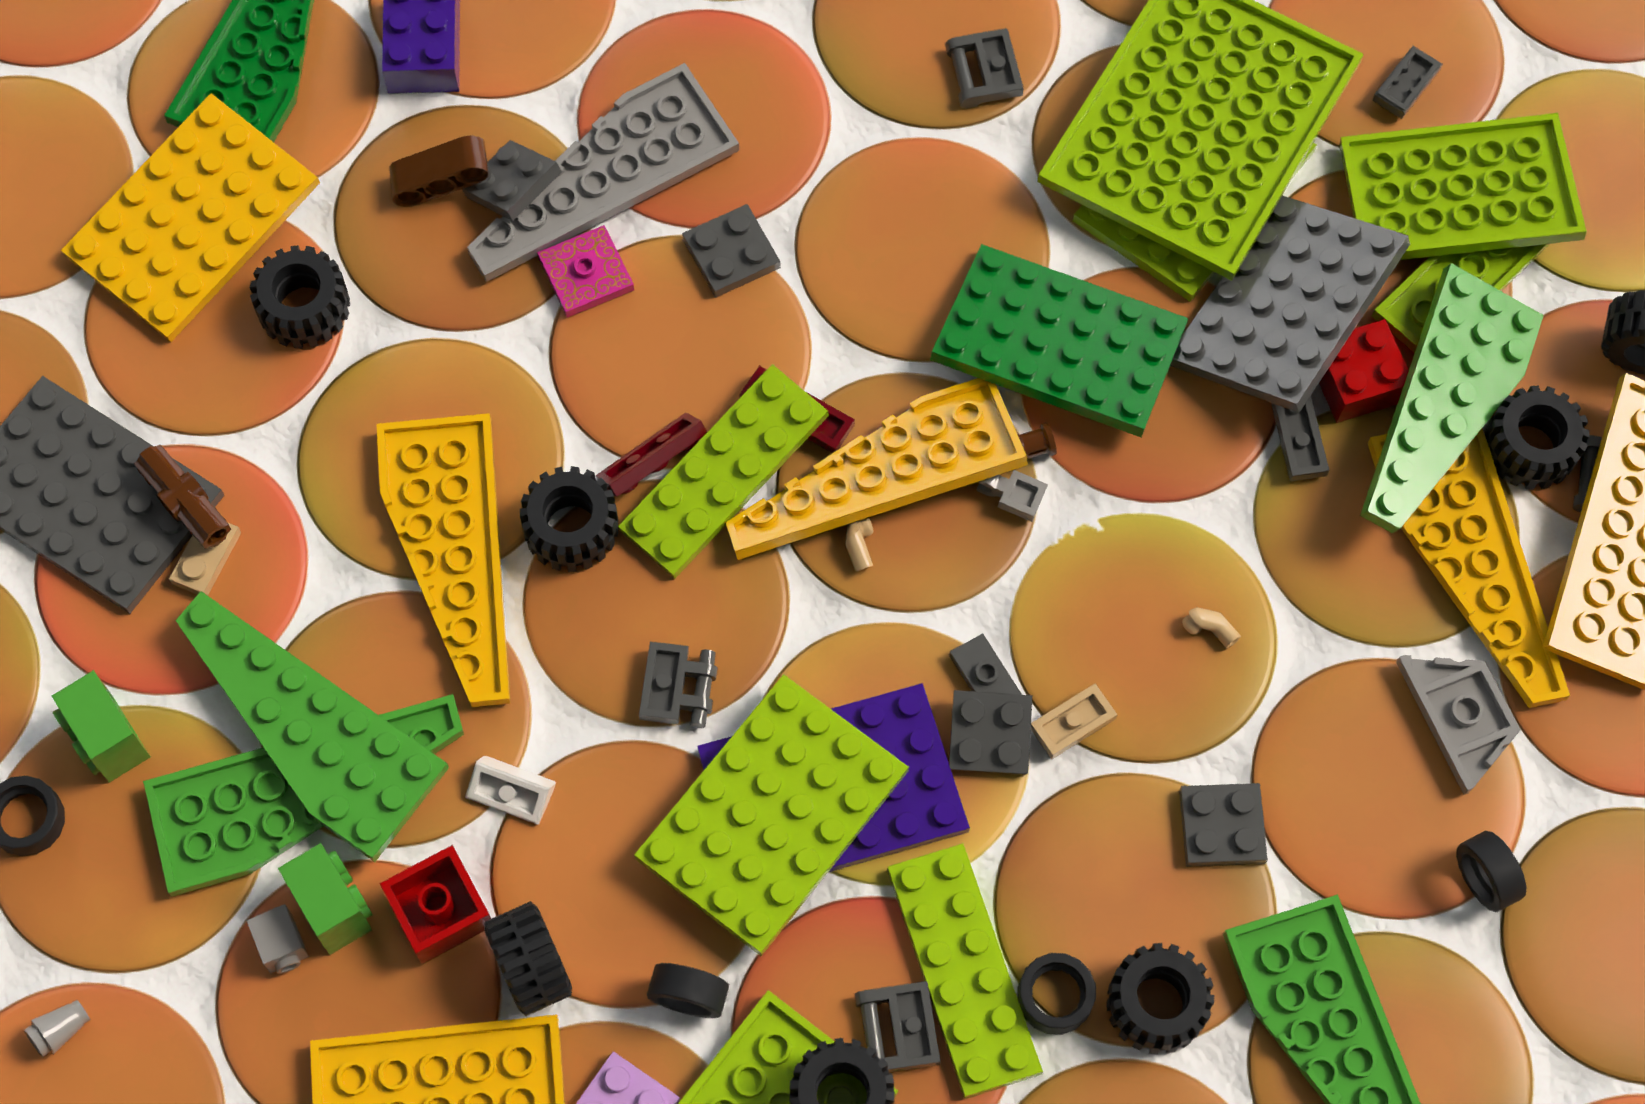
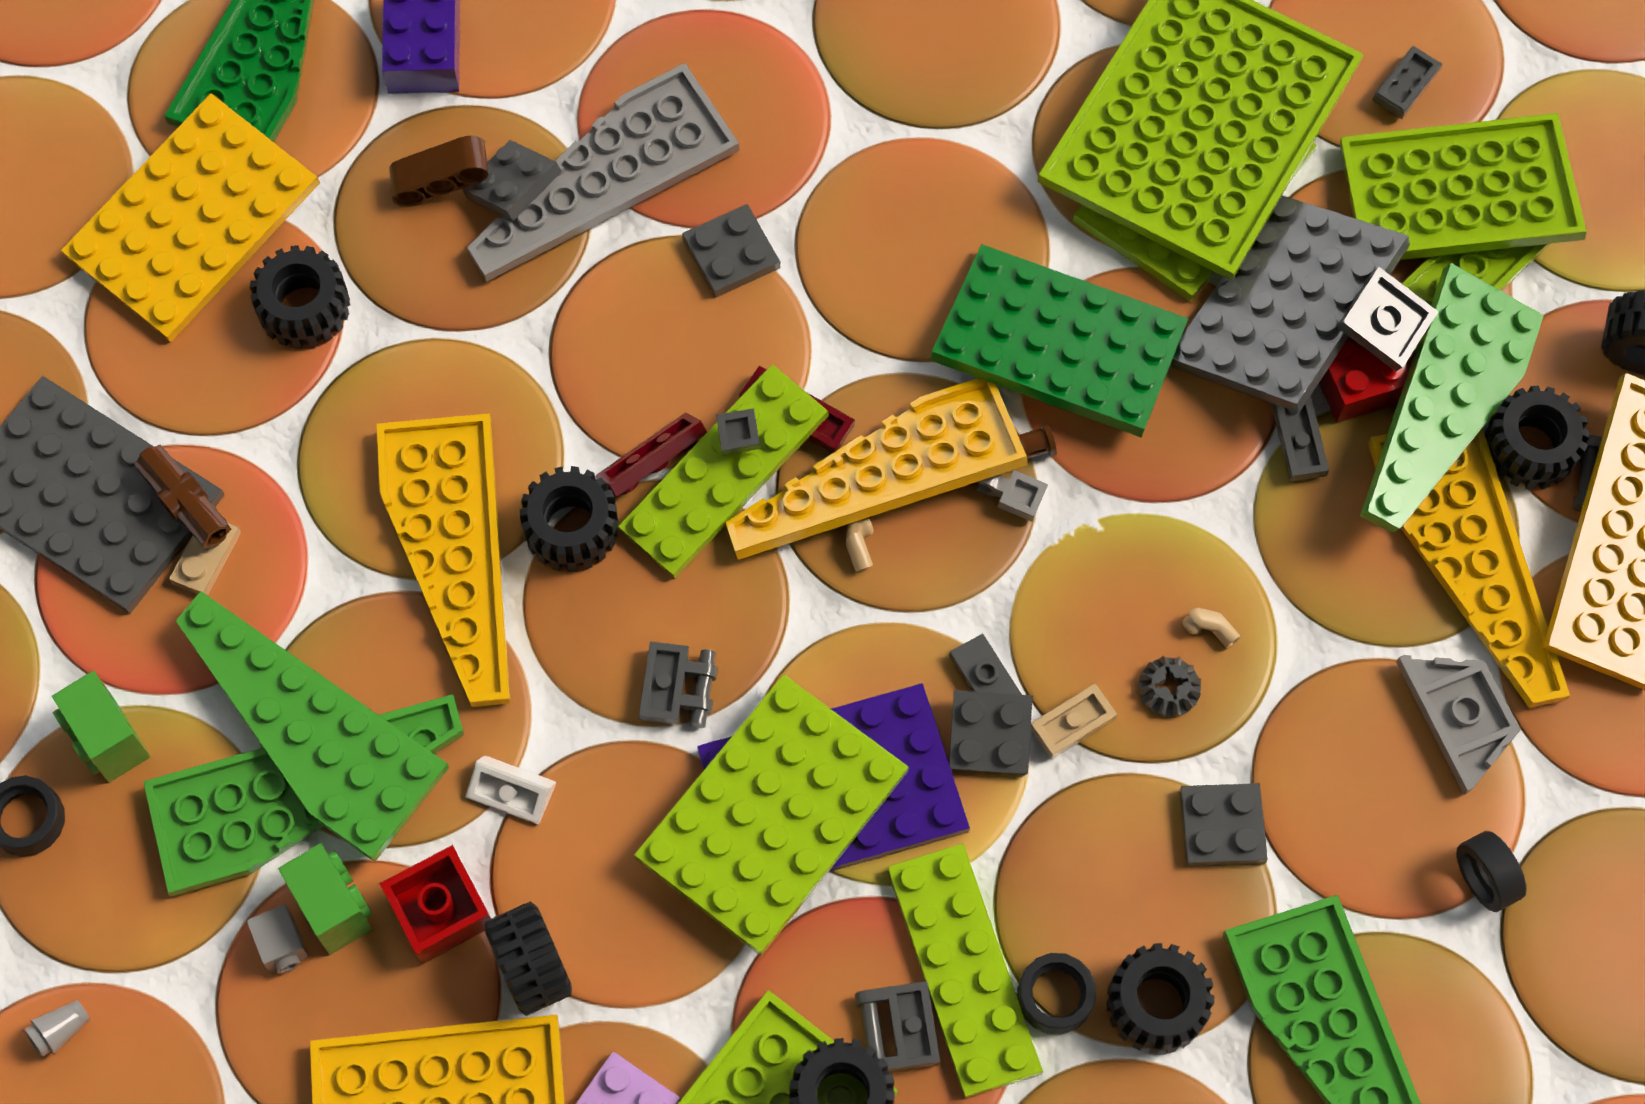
(585, 271): dark pink plate -> none
(688, 990): black tyre -> none
(738, 431): none -> dark grey plate
(996, 66): dark grey plate -> none
(1160, 699): none -> dark grey gear
(1387, 319): none -> plate

